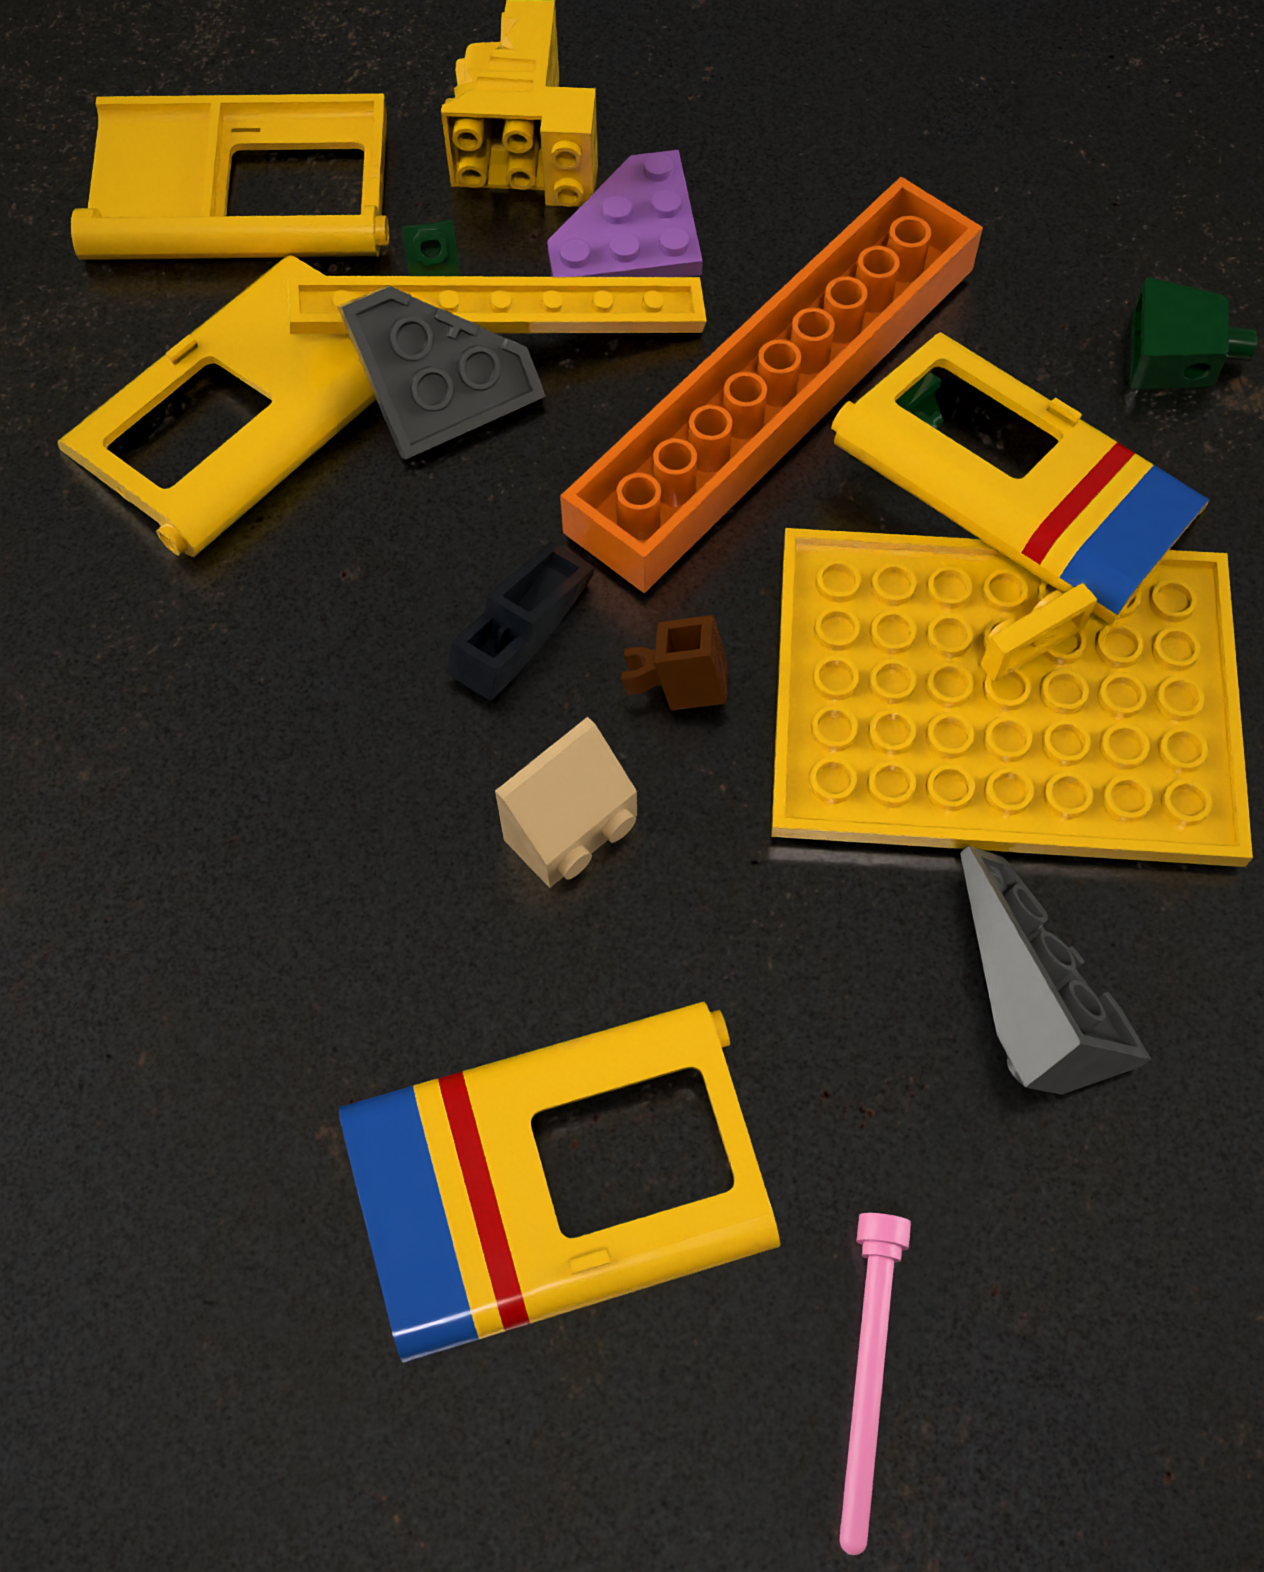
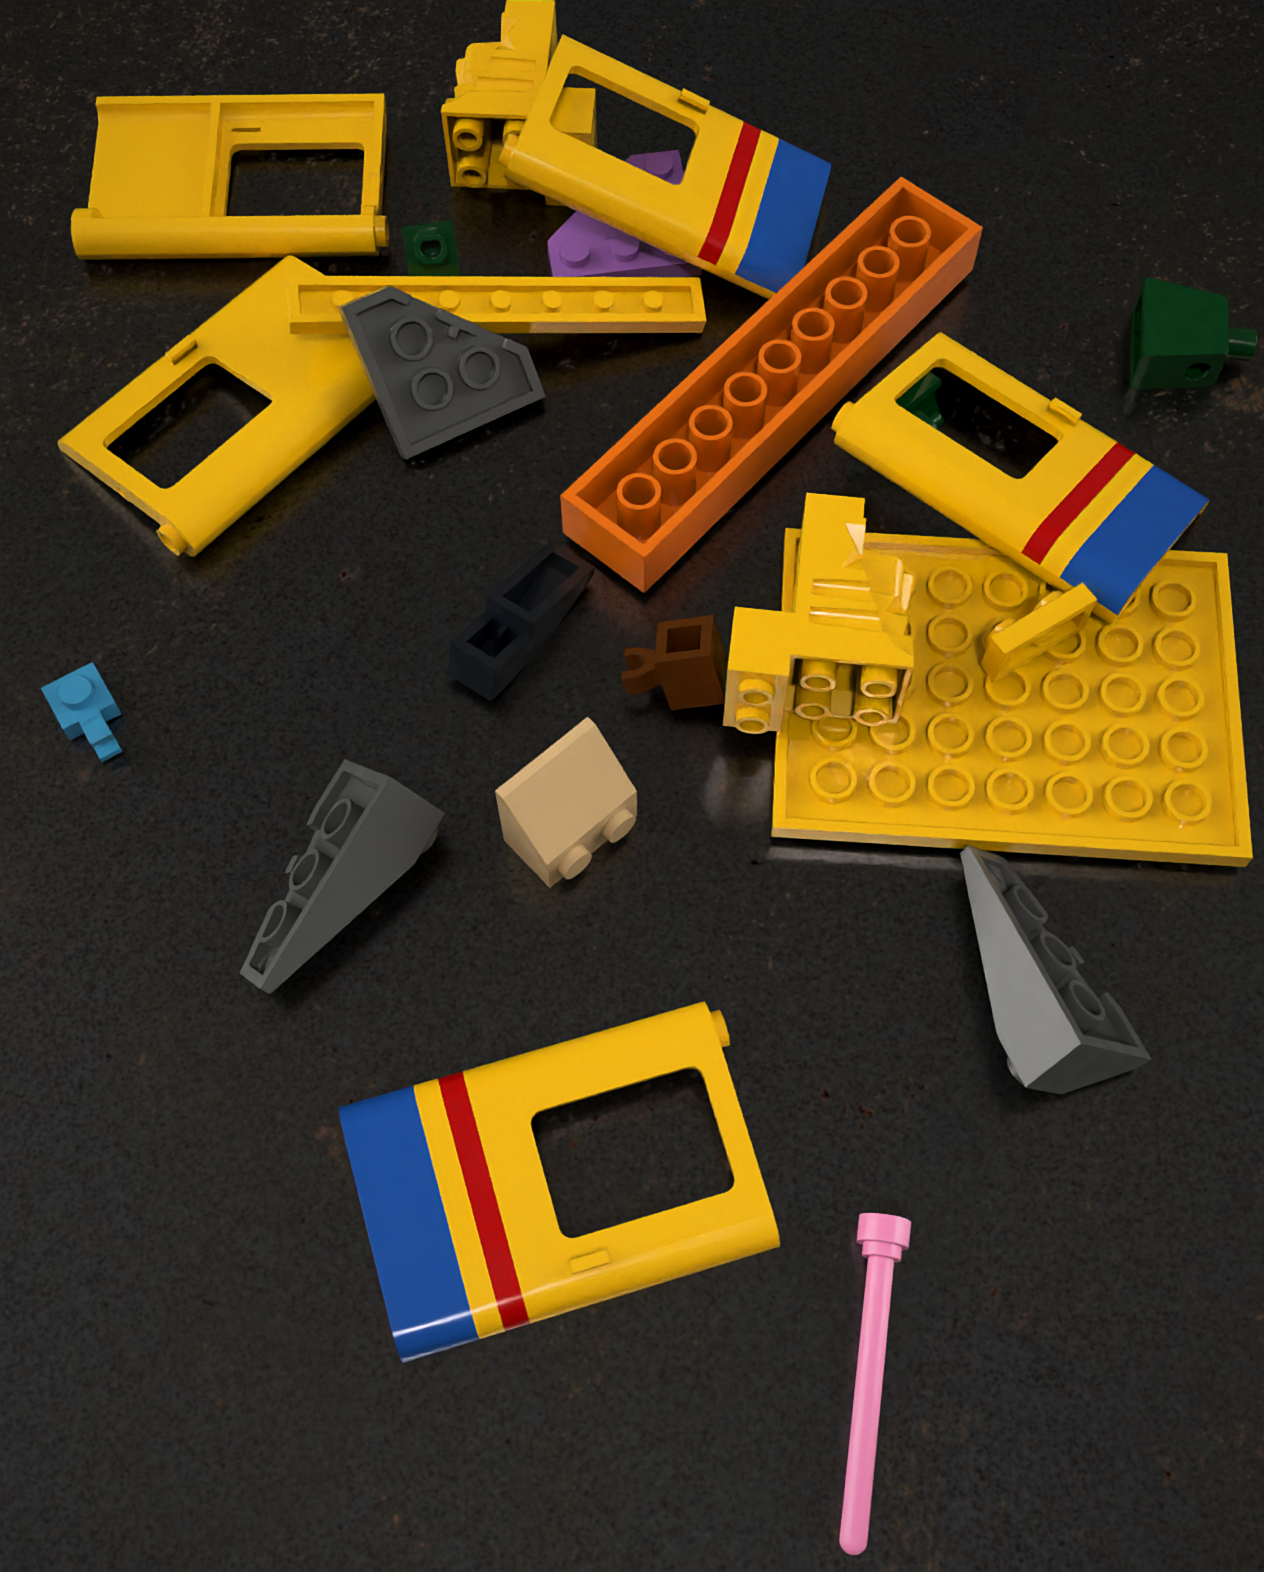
(85, 706): none -> dark azure plate
(362, 843): none -> dark grey wedge
(742, 200): none -> yellow piece
(841, 643): none -> yellow brick

